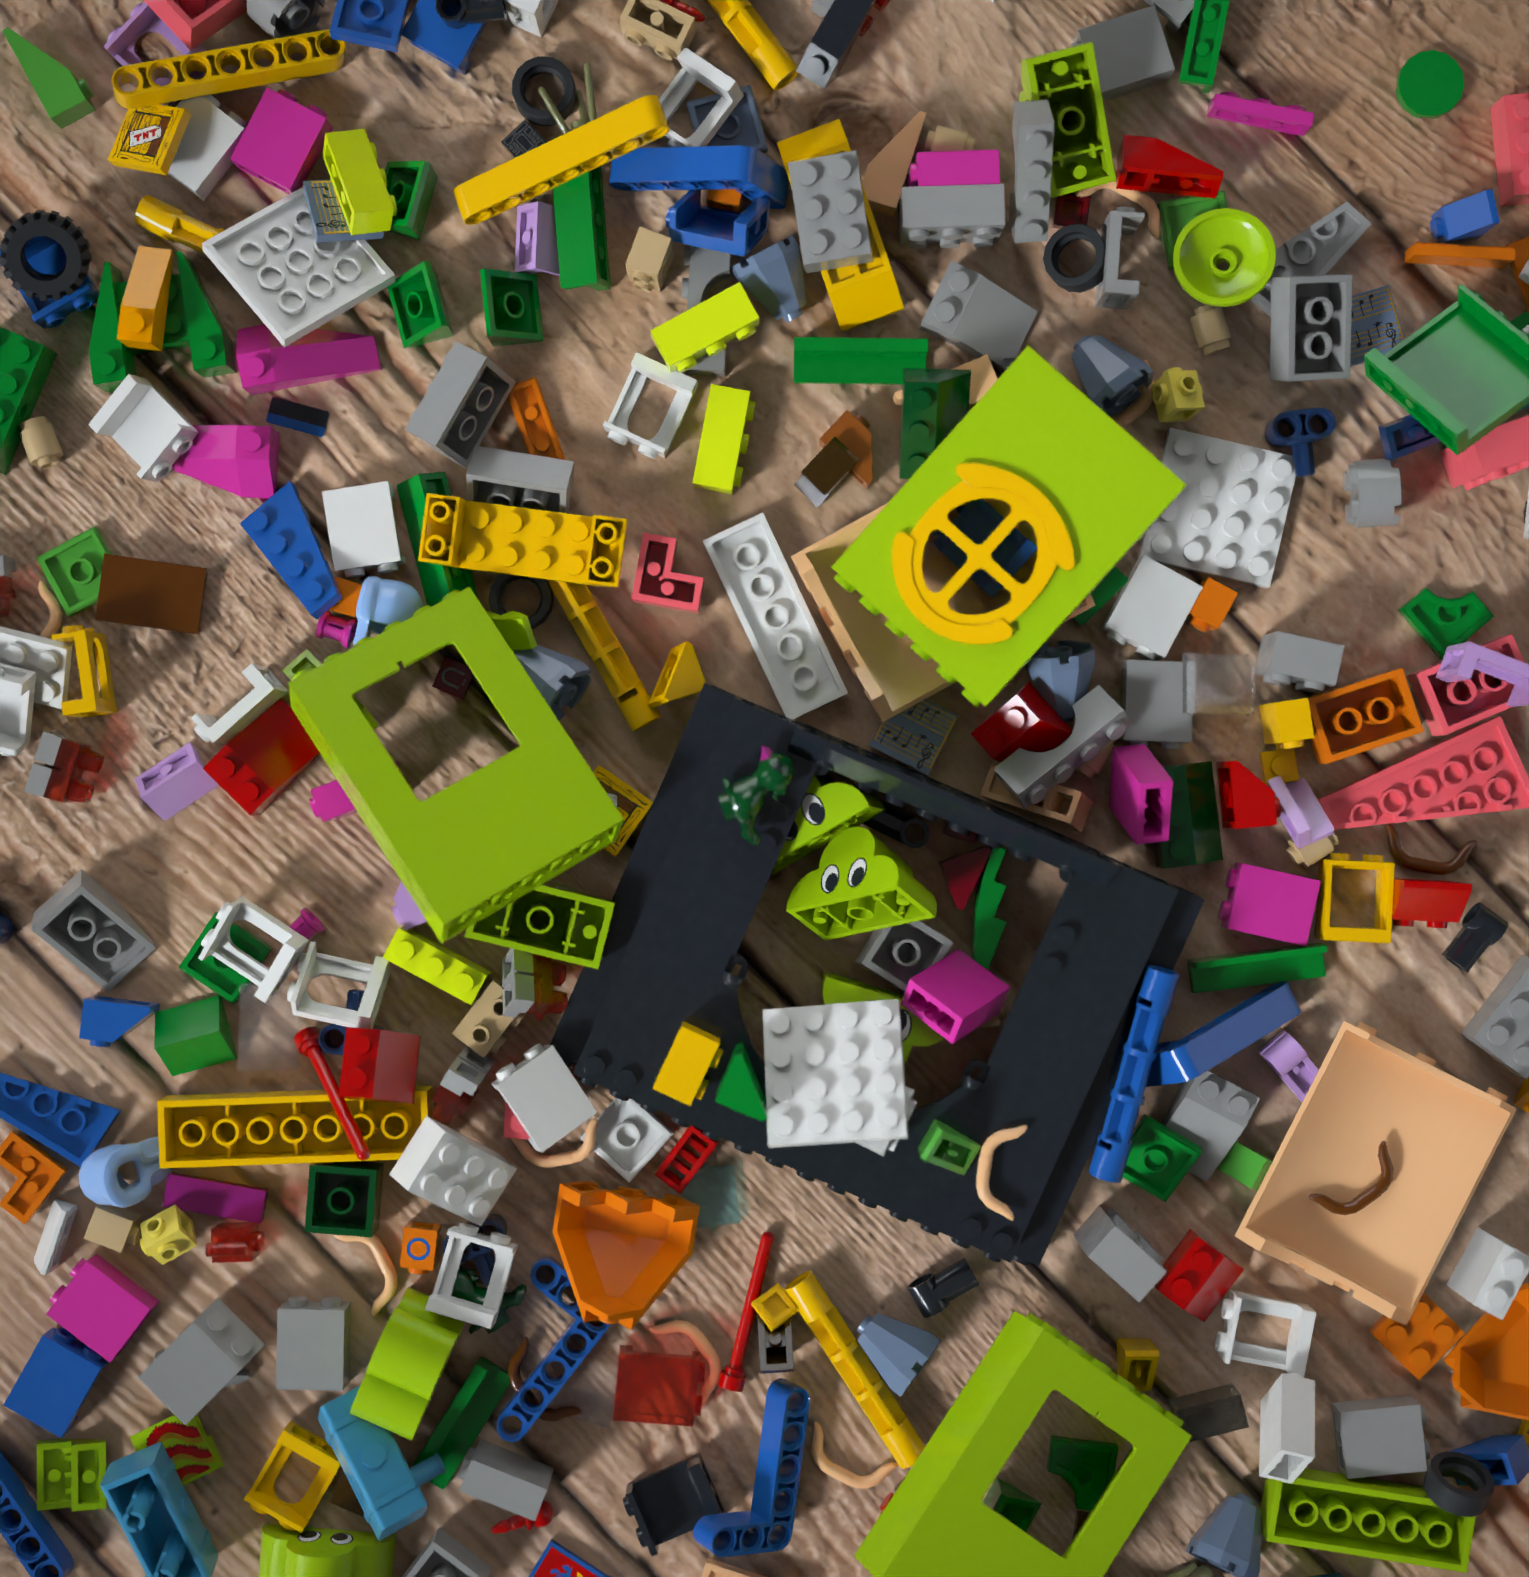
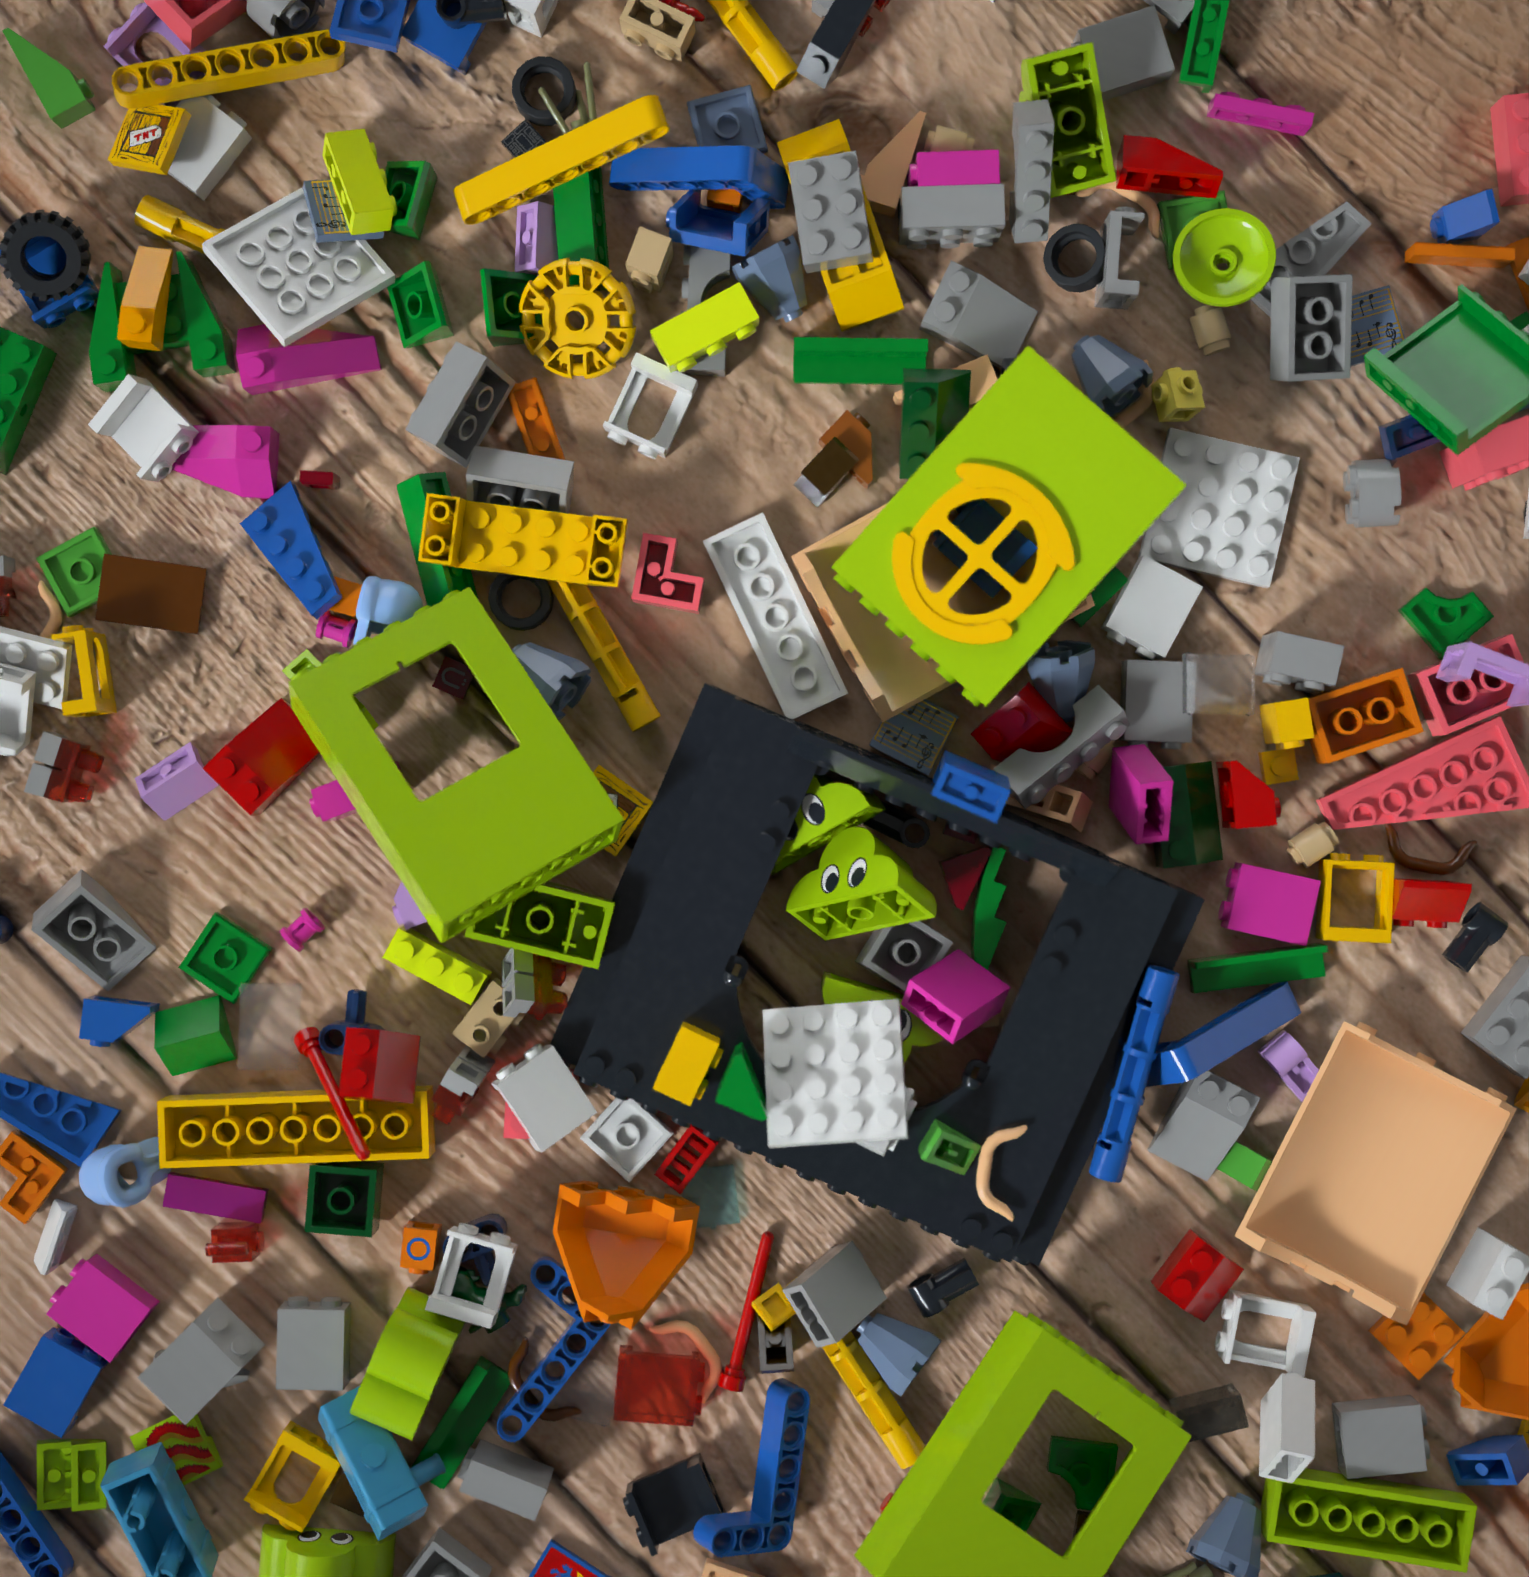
(40, 442): tan brick -> none
(114, 1227): tan brick -> none
(167, 1235): light yellow brick -> none
(219, 944): white panel -> none
(263, 696): white panel -> none
(282, 141): dark pink brick -> none
(297, 416): black sticker -> none
(317, 964): white panel -> none
(319, 479): none -> dark red tile
(363, 529): white panel -> none
(385, 1264): light nougat animal -> none
(453, 1171): white brick -> none
(514, 629): lime slope -> none
(515, 1522): red bar -> none
(561, 1158): light nougat animal -> none
(591, 305): none -> yellow plate
(679, 677): yellow slope -> none
(692, 71): white panel -> none
(723, 439): neon yellow brick -> none
(746, 796): dark green animal -> none
(834, 1294): none -> light grey brick
(841, 1473): light nougat animal -> none
(971, 786): none -> blue panel
(1070, 210): dark red tile -> none
(1120, 1252): light grey brick -> none
(1137, 1361): yellow slope -> none
(1159, 1158): green tile -> none
(1211, 605): orange brick -> none
(1301, 435): dark blue beam -> none
(1301, 811): lavender panel -> none
(1368, 1195): reddish brown animal -> none
(1429, 84): green tile -> none
(1454, 1499): black tyre -> none

